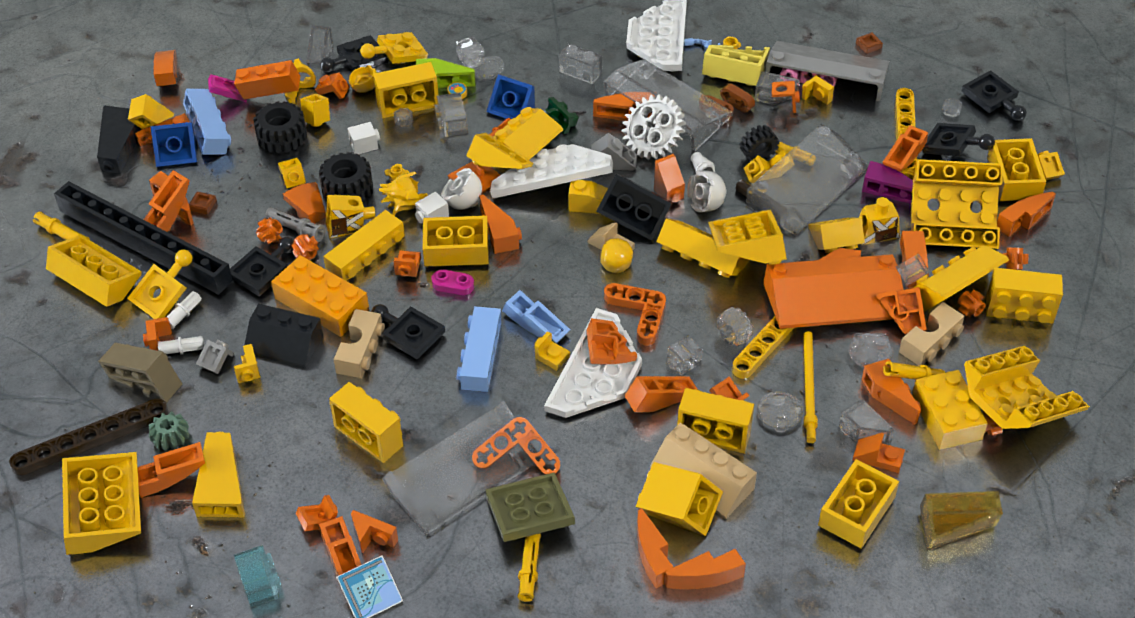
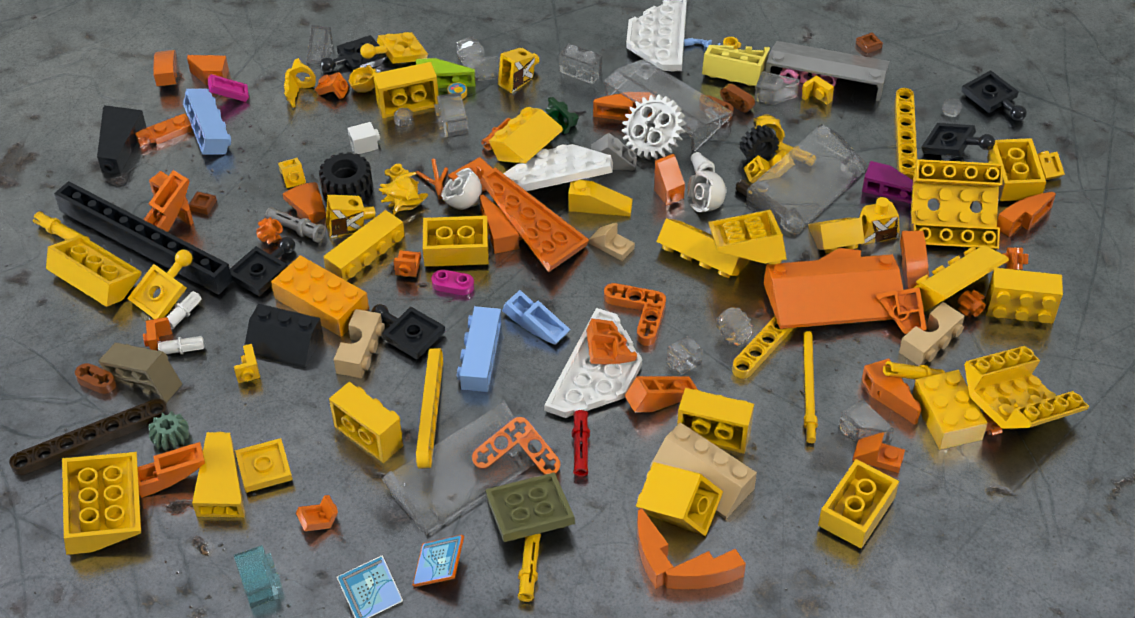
(97, 375): none -> dark orange beam
(147, 112): yellow slope -> none
(174, 144): blue slope -> none
(204, 65): none -> orange slope
(214, 355): light grey bracket -> none
(263, 465): none -> yellow plate
(267, 79): orange brick -> none
(280, 127): black tyre -> none
(305, 246): orange gear -> none
(315, 109): yellow brick -> none
(339, 545): orange slope -> none
(369, 528): orange slope -> none
(429, 409): none -> yellow beam
(430, 207): white brick -> none
(438, 181): none -> orange plant
(438, 561): none -> piece
(492, 153): yellow slope -> none
(510, 97): blue slope -> none
(516, 68): none -> yellow torso
(541, 228): none -> orange wing
(550, 352): yellow bracket -> none
(580, 464): none -> red pin
(616, 255): yellow hair -> none
(634, 206): black slope -> none
(728, 389): orange bracket -> none
(771, 122): none -> yellow hair
(780, 410): clear dish -> none
(790, 85): orange bracket -> none
(870, 348): clear dish -> none
(906, 148): orange slope -> none
(912, 269): clear brick -> none
(958, 515): clear yellow wedge -> none

